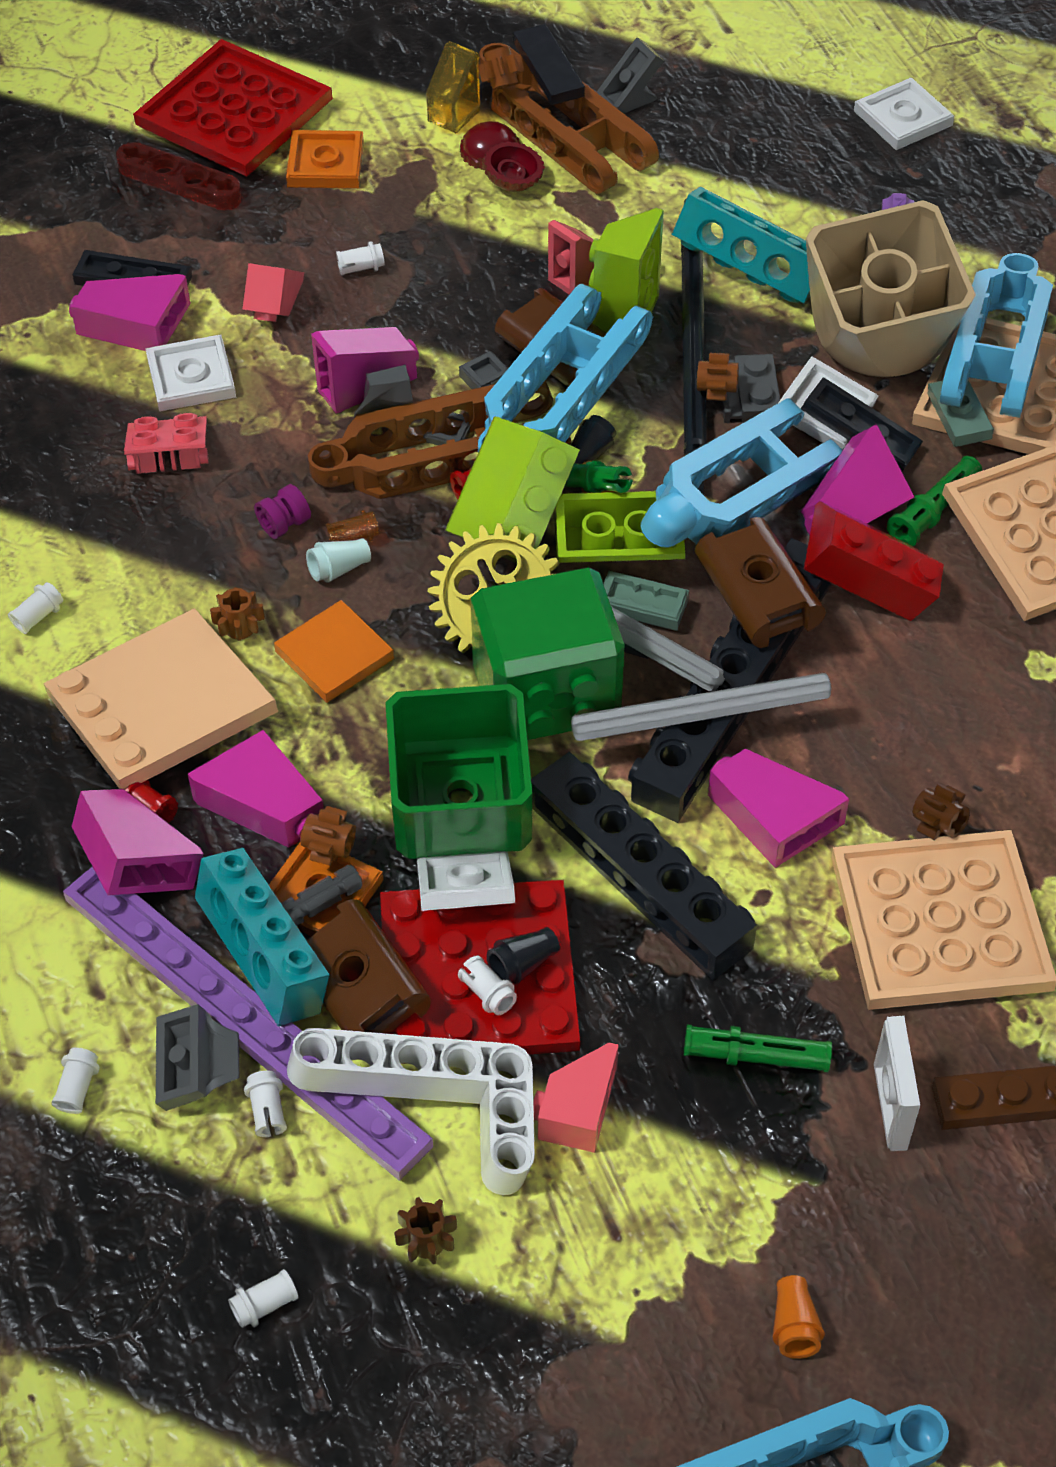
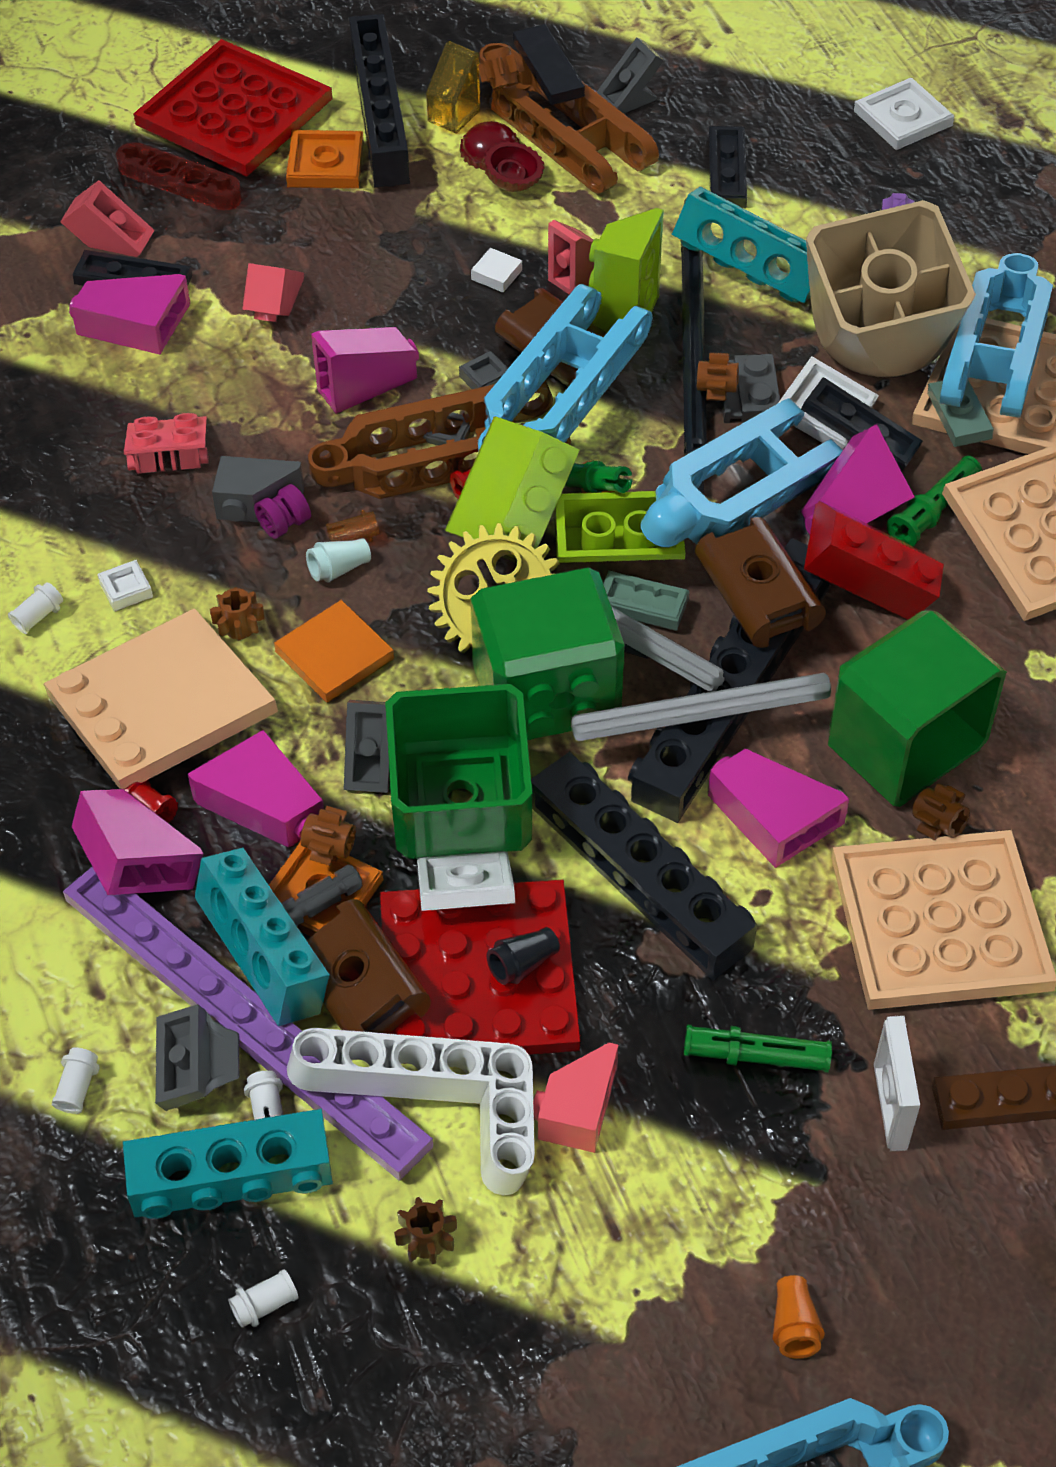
(106, 222): none -> coral slope
(125, 585): none -> white tile
(190, 373): white tile -> none
(204, 1150): none -> teal brick
(246, 481): none -> dark grey slope
(360, 258): white pin -> none
(366, 747): none -> dark grey slope
(379, 101): none -> black brick
(386, 390): dark grey slope -> none
(495, 993): white pin -> none
(496, 270): none -> white tile
(593, 438): black cone -> none
(728, 163): none -> black tile
(914, 706): none -> green plate

